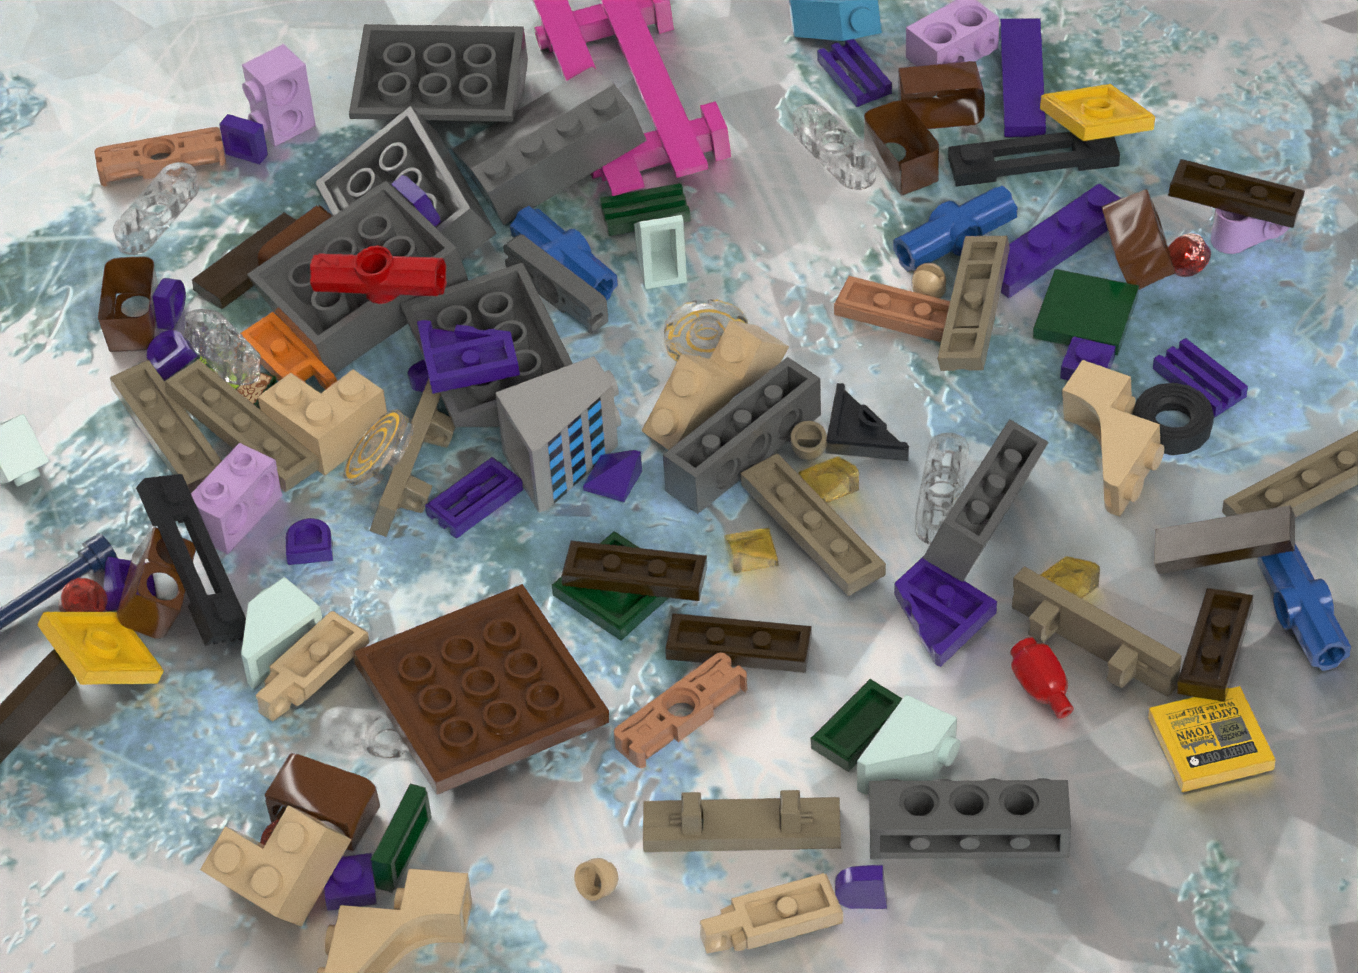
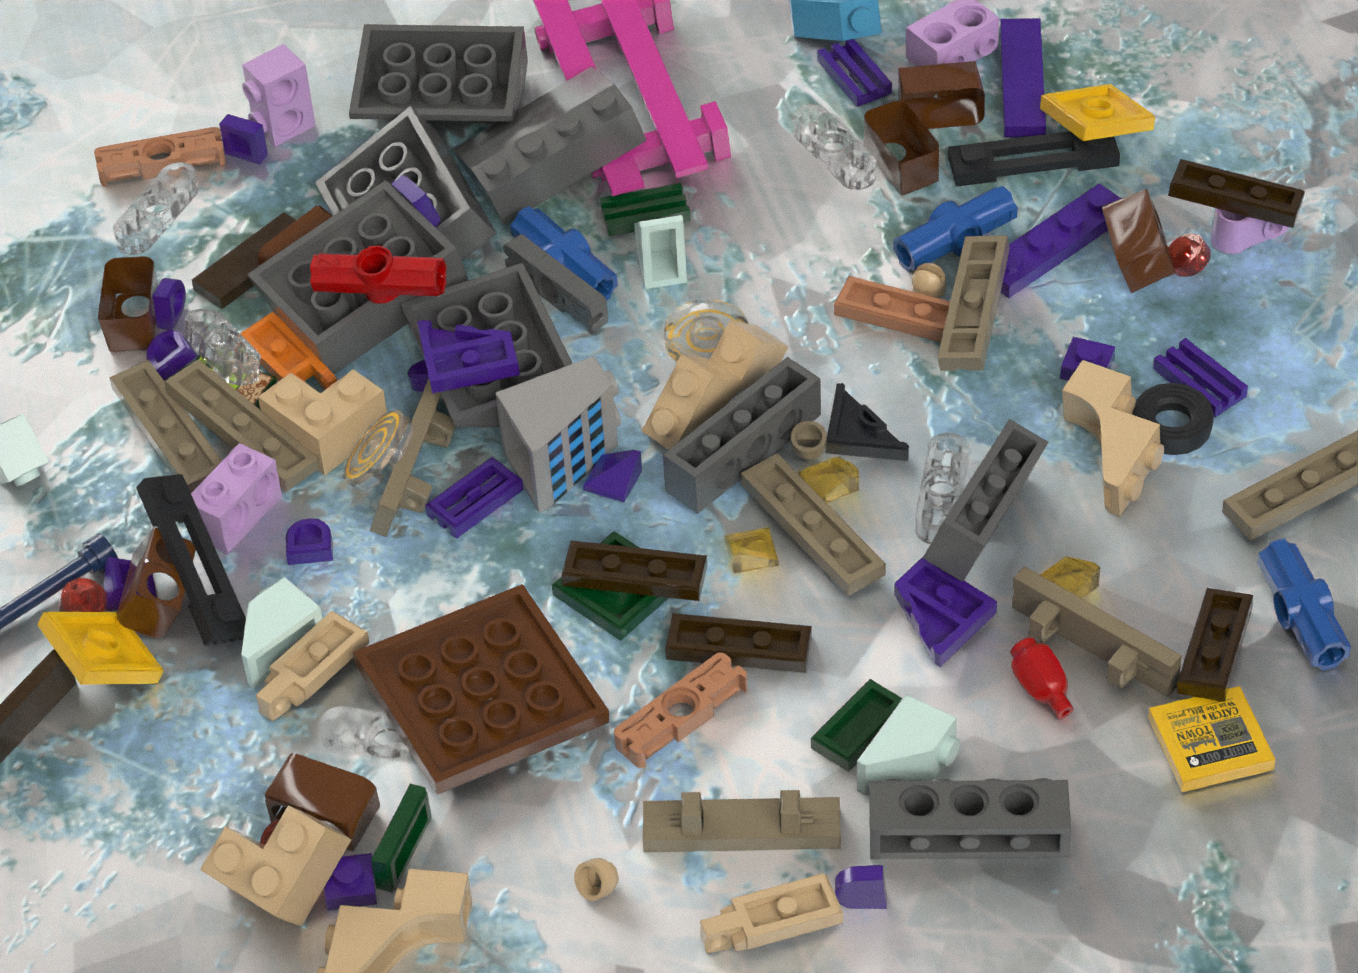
(1085, 309): dark green tile -> none
(1224, 539): tile -> none

